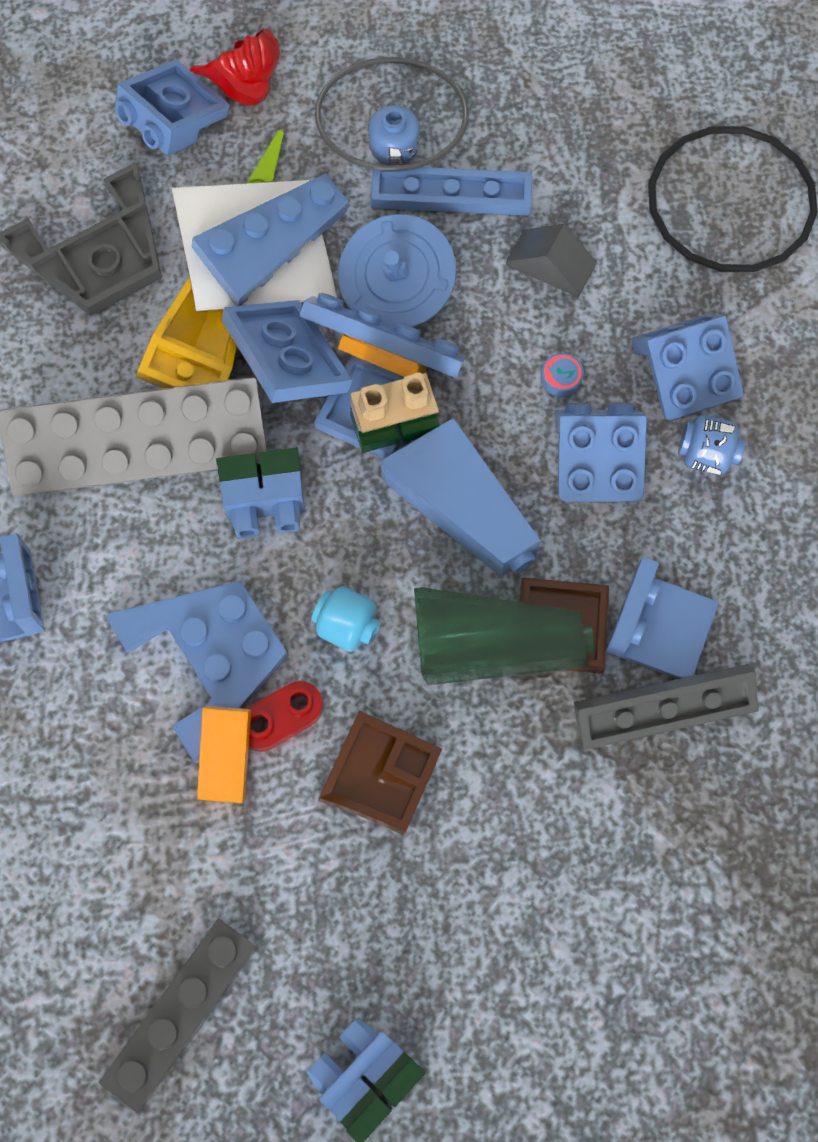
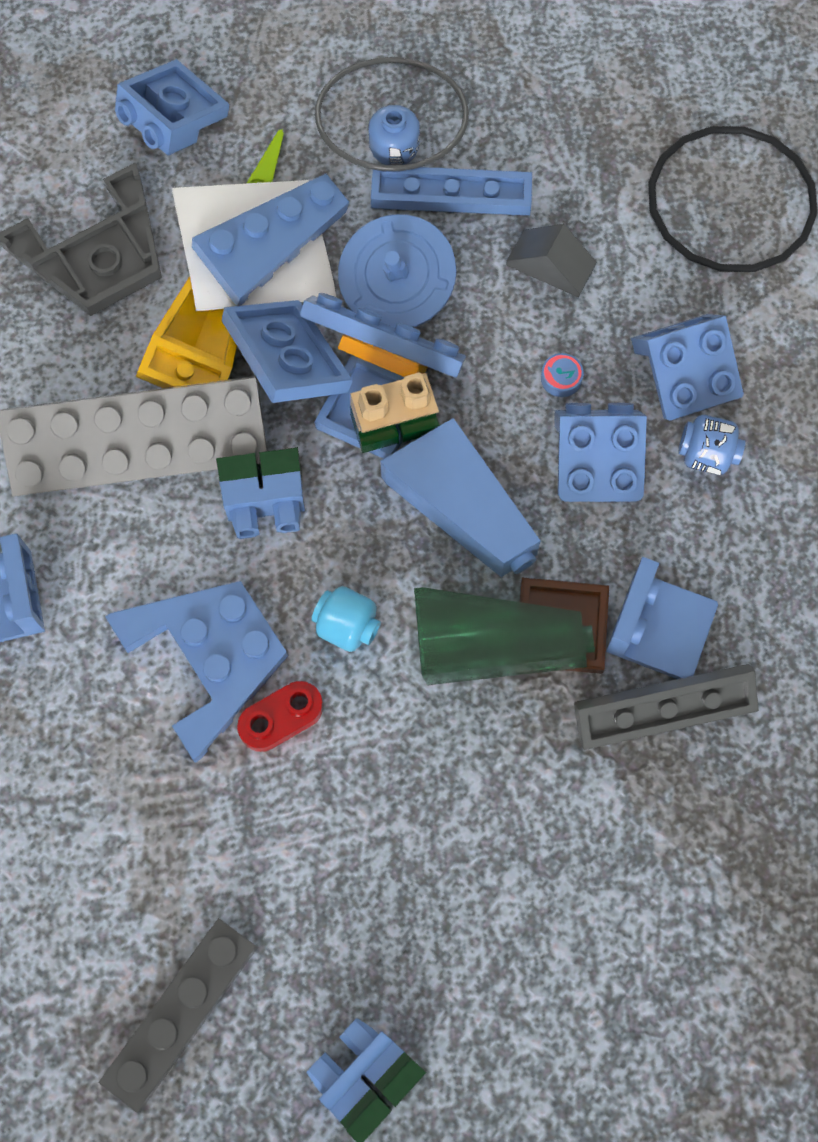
(224, 754): light orange tile -> none
(246, 69): red hair -> none
(380, 773): reddish brown plate -> none

